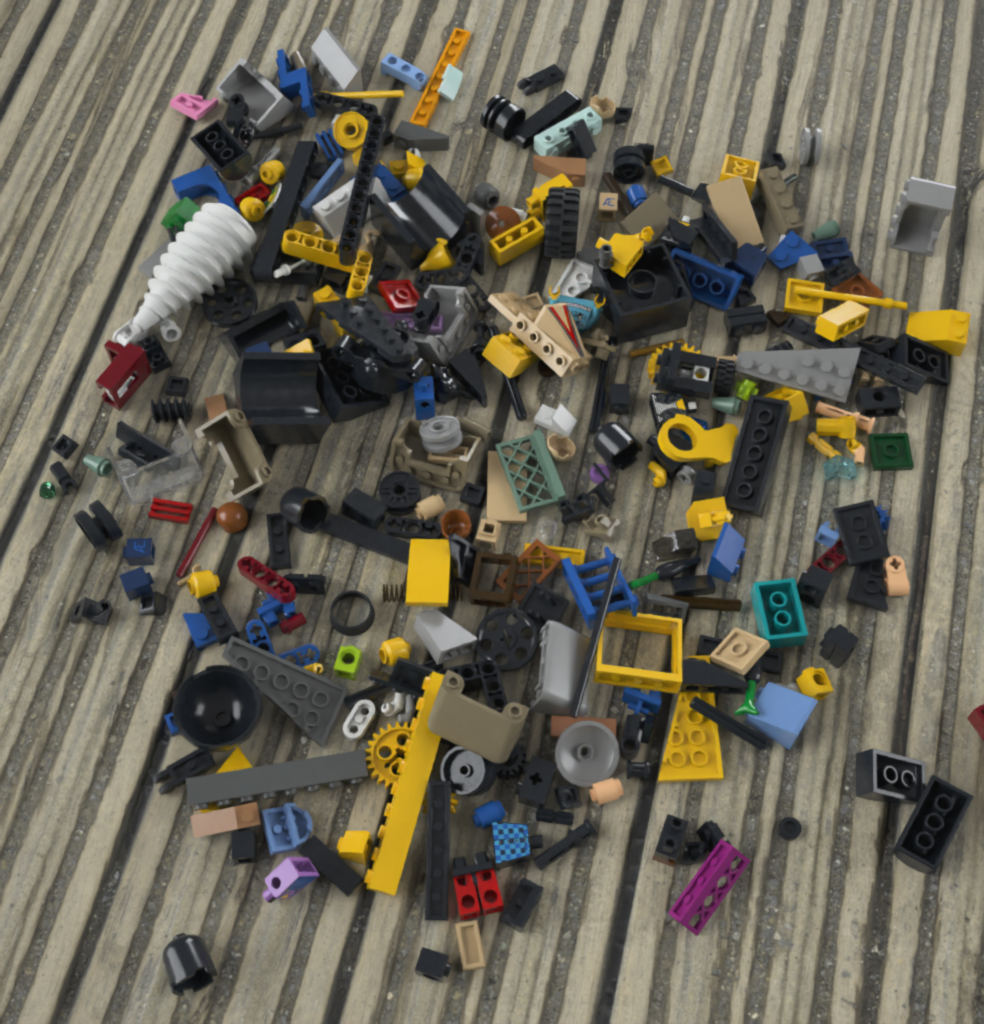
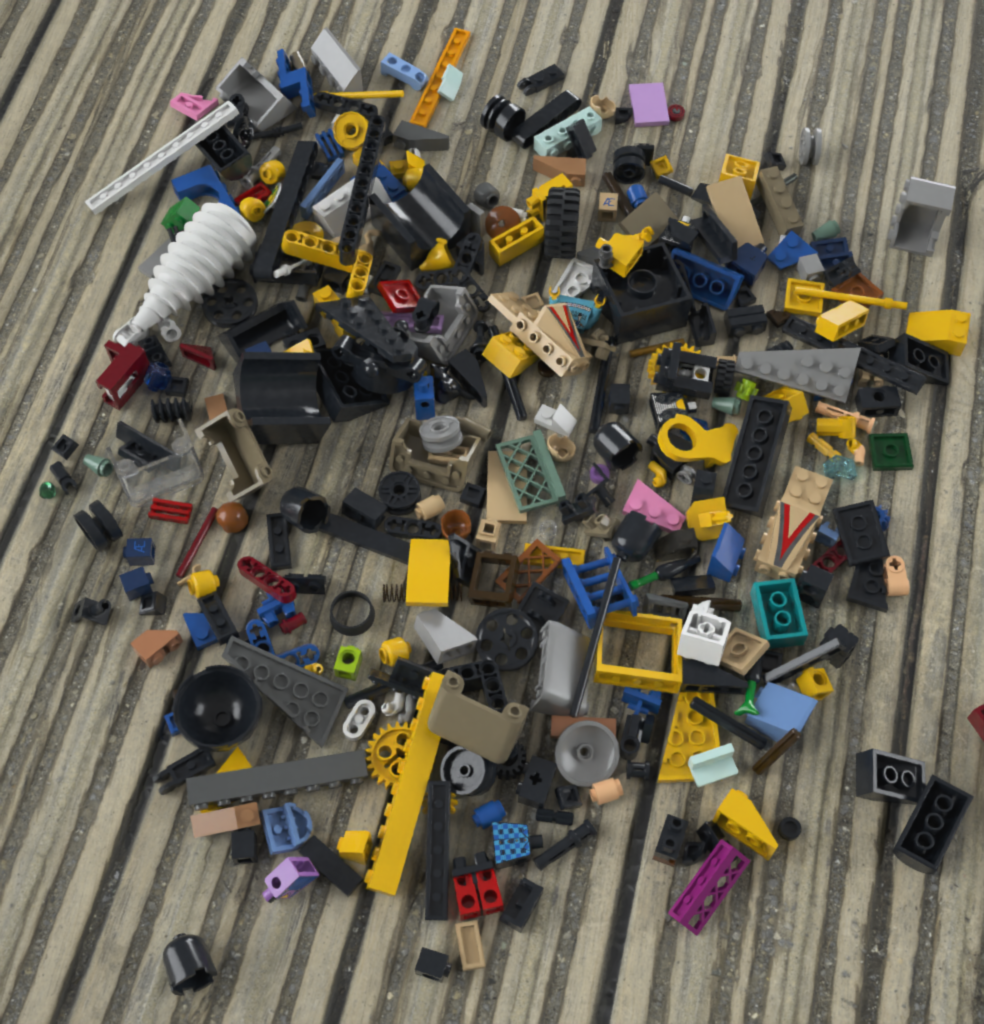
(155, 645): none -> nougat slope
(157, 376): none -> clear blue head
(162, 157): none -> white plate
(198, 354): none -> dark red slope
(634, 537): none -> black cylinder
(648, 104): none -> lavender tile
(654, 508): none -> bright pink wing
(676, 112): none -> dark red tile
(702, 326): none -> black hinge
(704, 635): none -> white brick
(713, 765): none -> light aqua panel
(743, 822): none -> yellow slope
(776, 751): none -> dark brown axle
(793, 525): none -> tan wedge
(805, 661): none -> black tile

